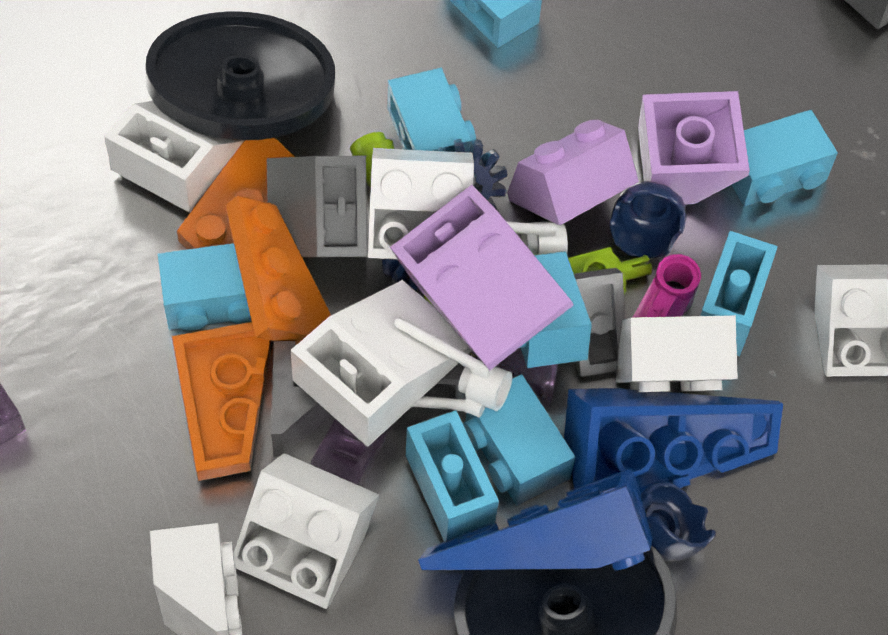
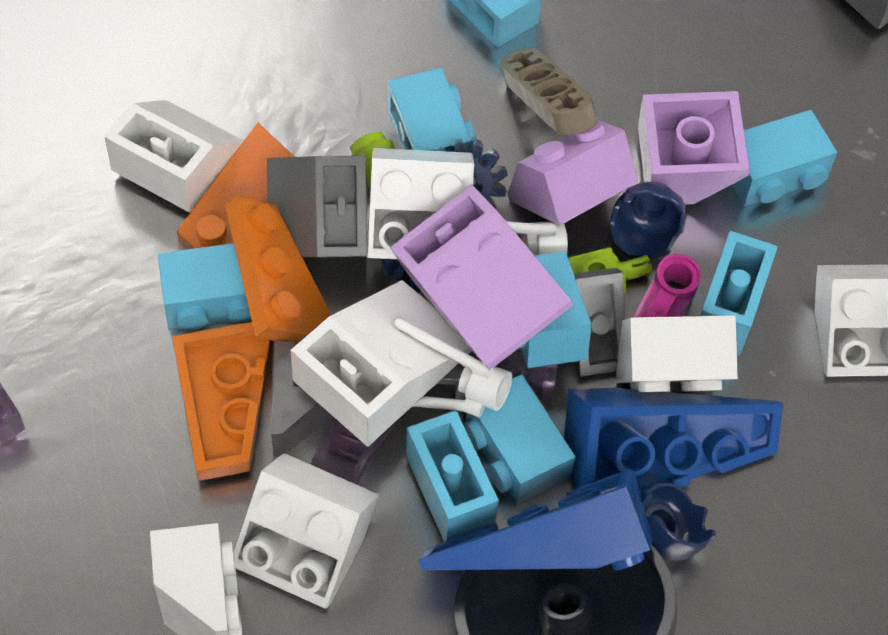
(240, 75): black dish -> none
(549, 91): none -> dark tan beam

